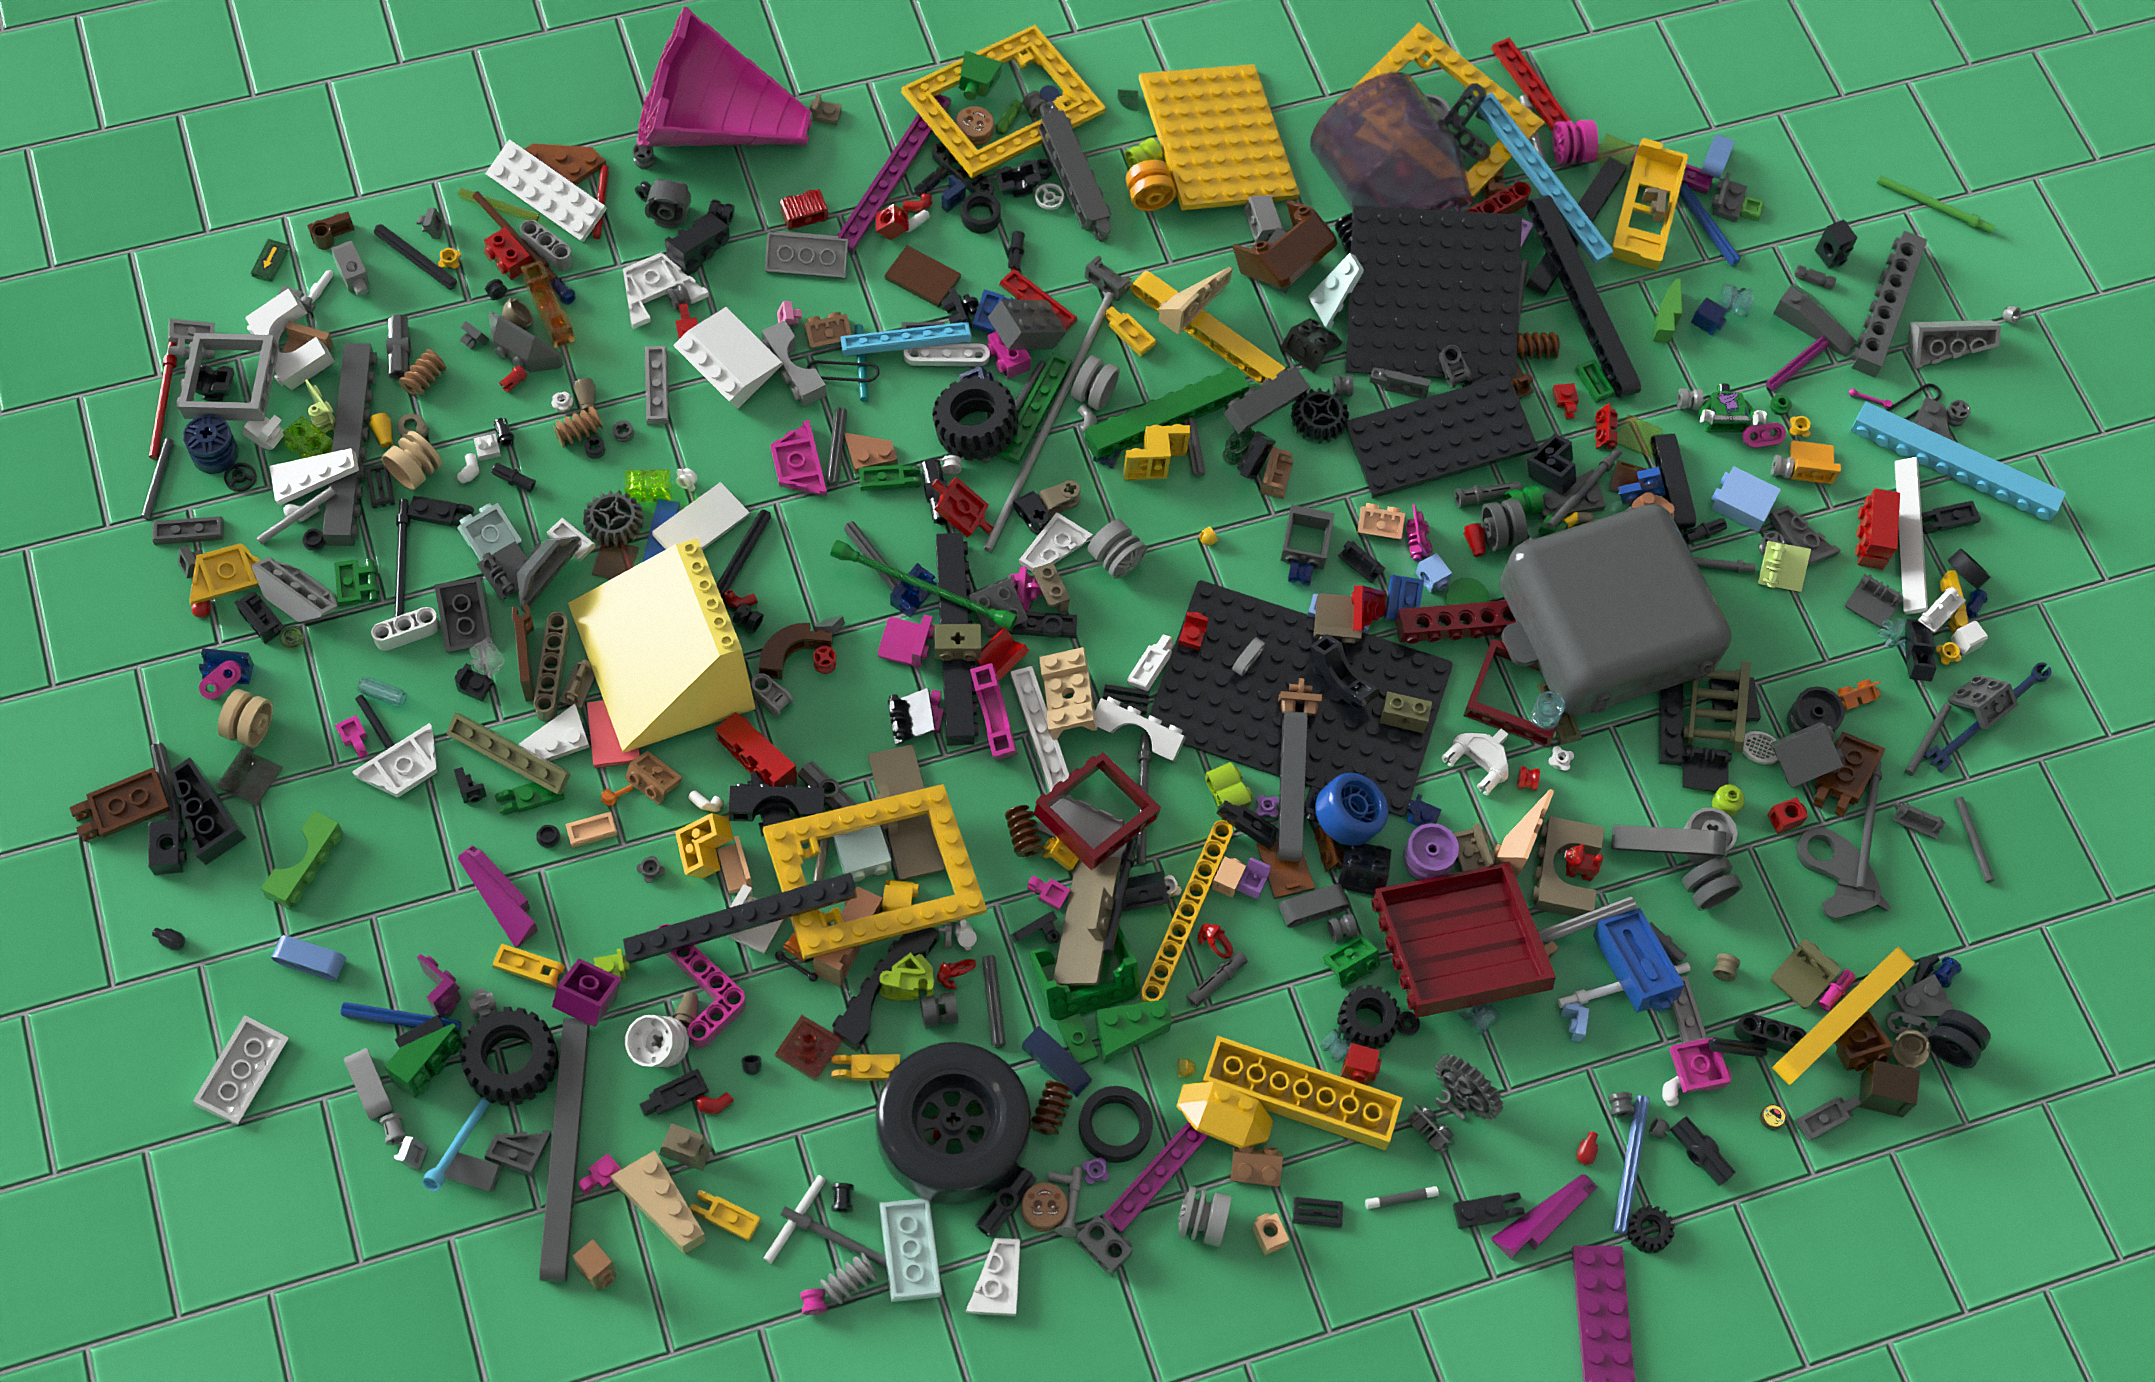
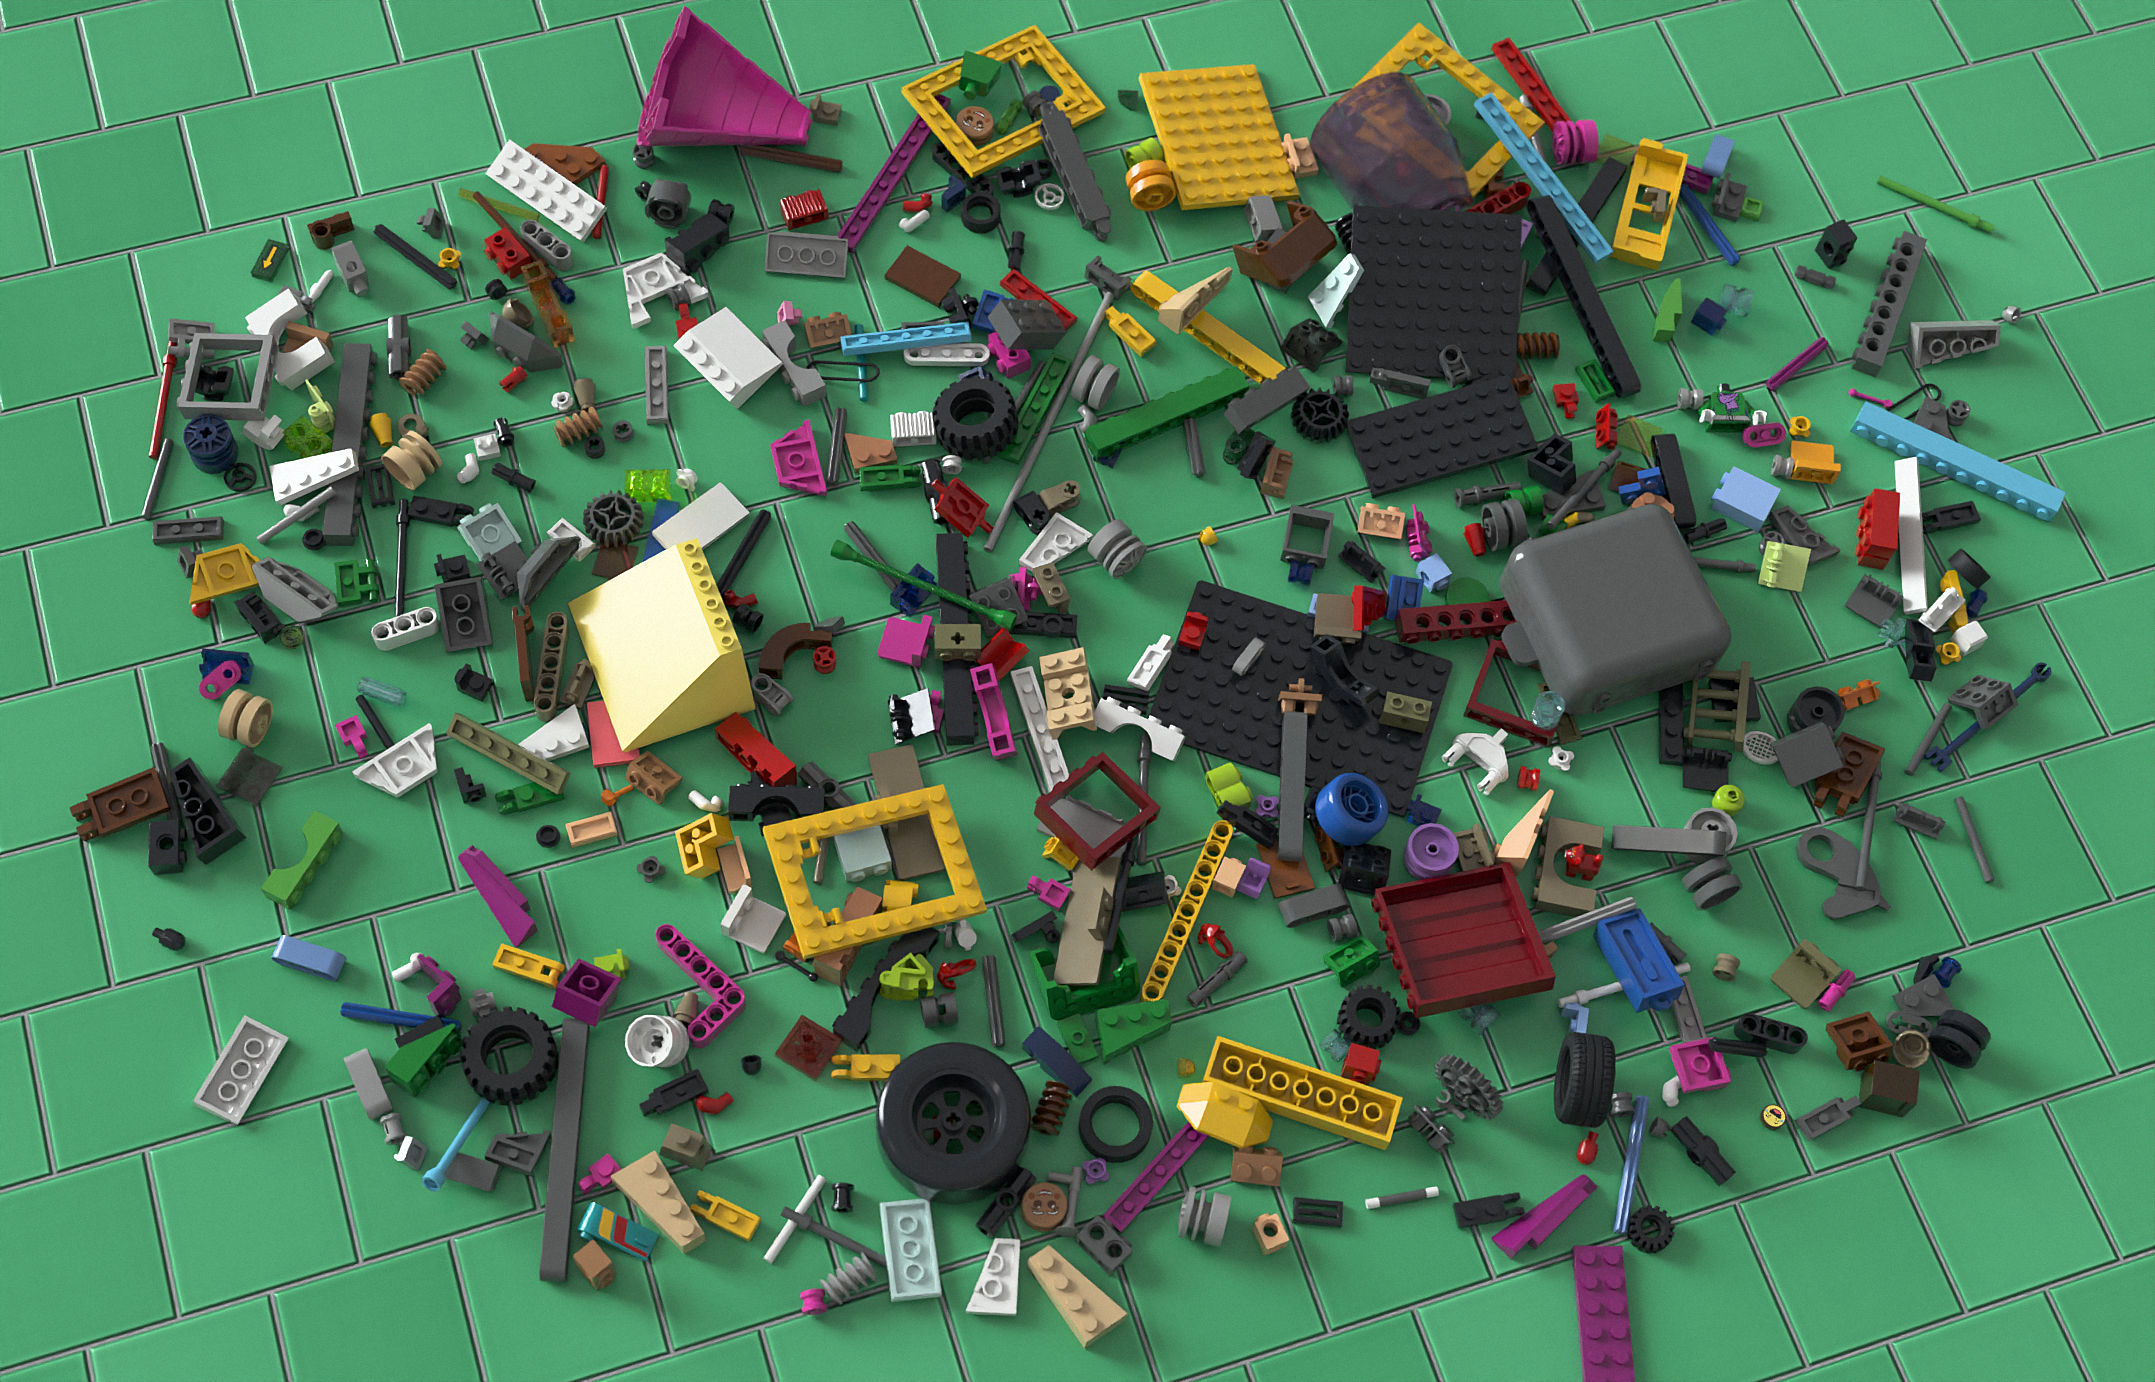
(407, 970): none -> white arm
(452, 568): none -> black bracket
(486, 657): clear brick -> none
(616, 1230): none -> teal door
(740, 918): black plate -> none
(792, 157): none -> reddish brown axle
(892, 222): red brick -> none
(913, 429): none -> white brick
(931, 181): black axle -> none
(1022, 832): reddish brown piece -> none
(1076, 1298): none -> tan wedge
(1158, 447): yellow bracket -> none
(1300, 157): none -> light nougat bracket
(1459, 122): black beam -> none
(1584, 1079): none -> black tyre
(1779, 409): green plate -> none
(1781, 821): red brick -> none
(1812, 318): dark grey wedge -> none
(1843, 1016): yellow beam -> none

